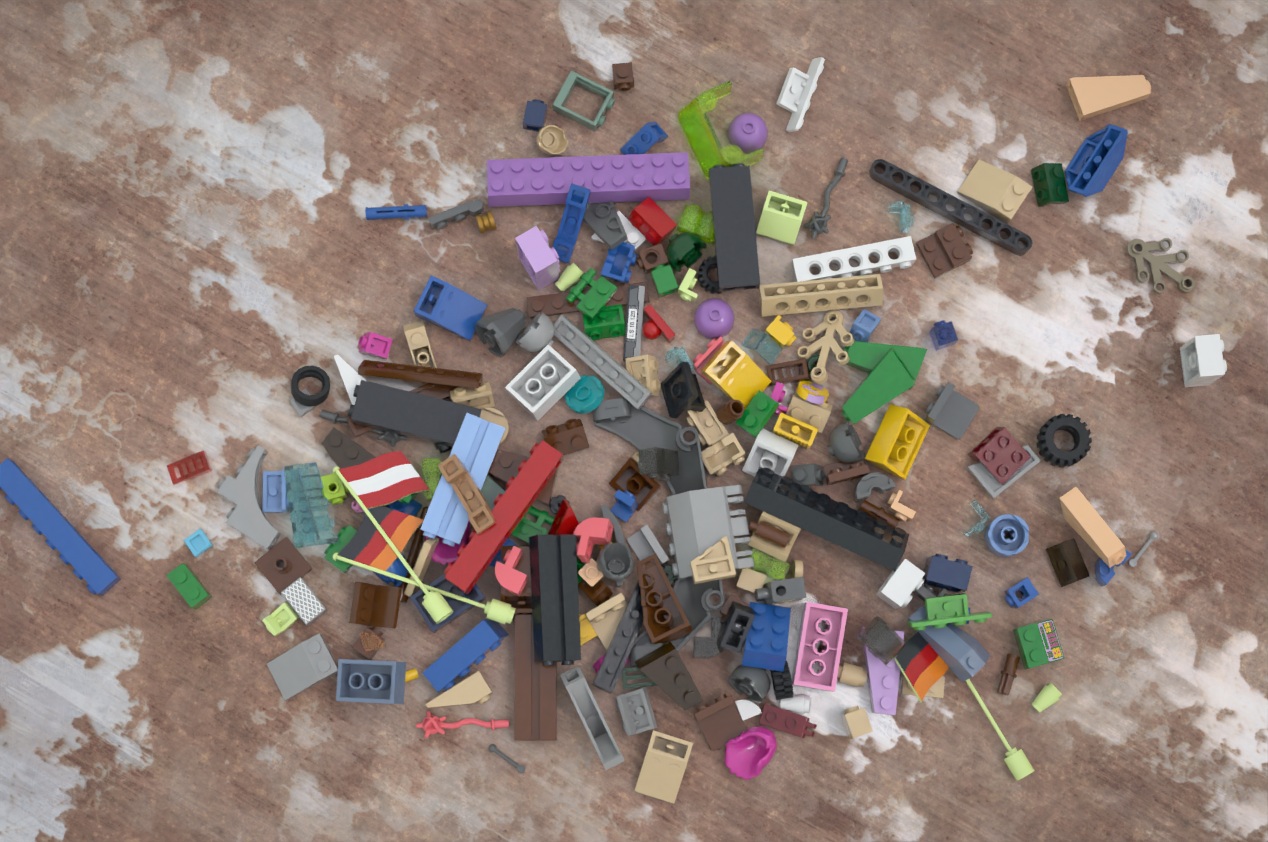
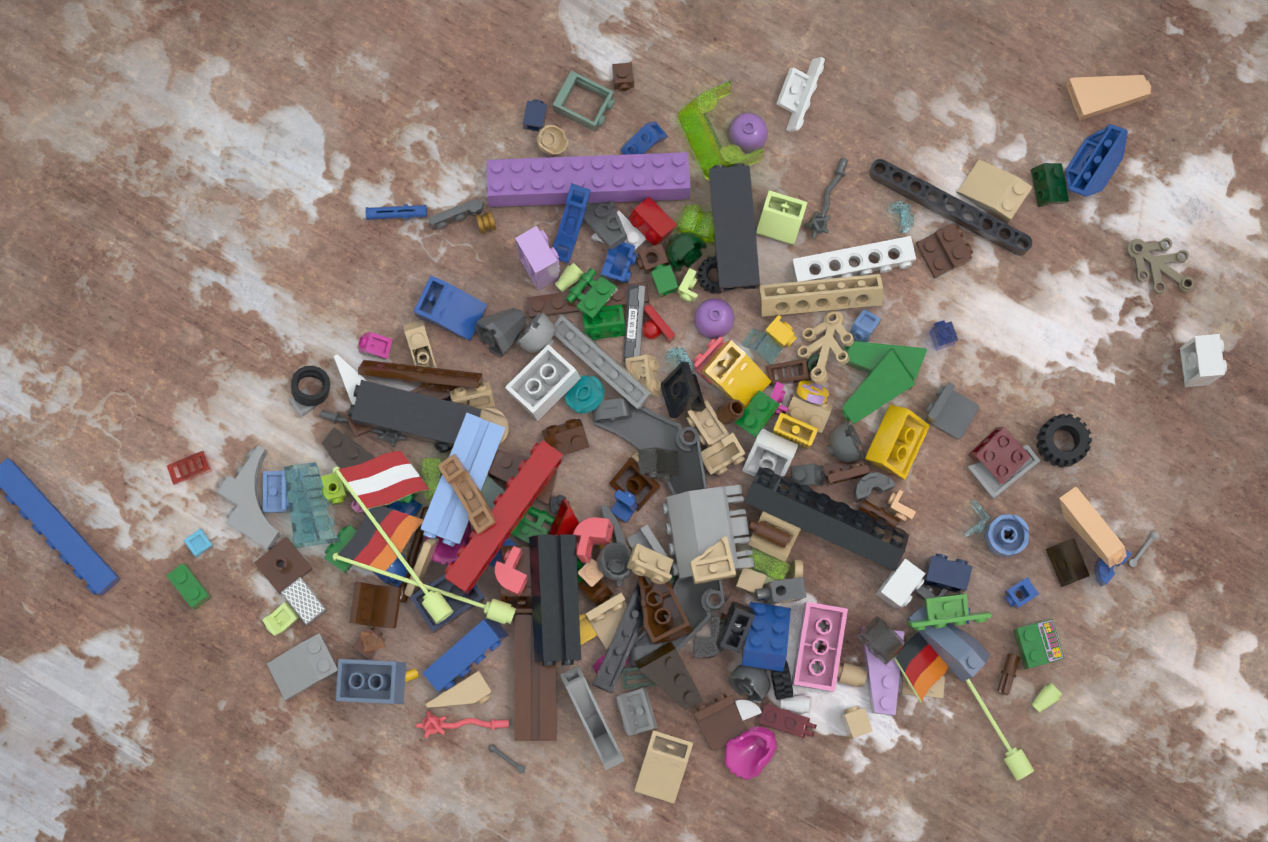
(650, 564): none -> tan bracket

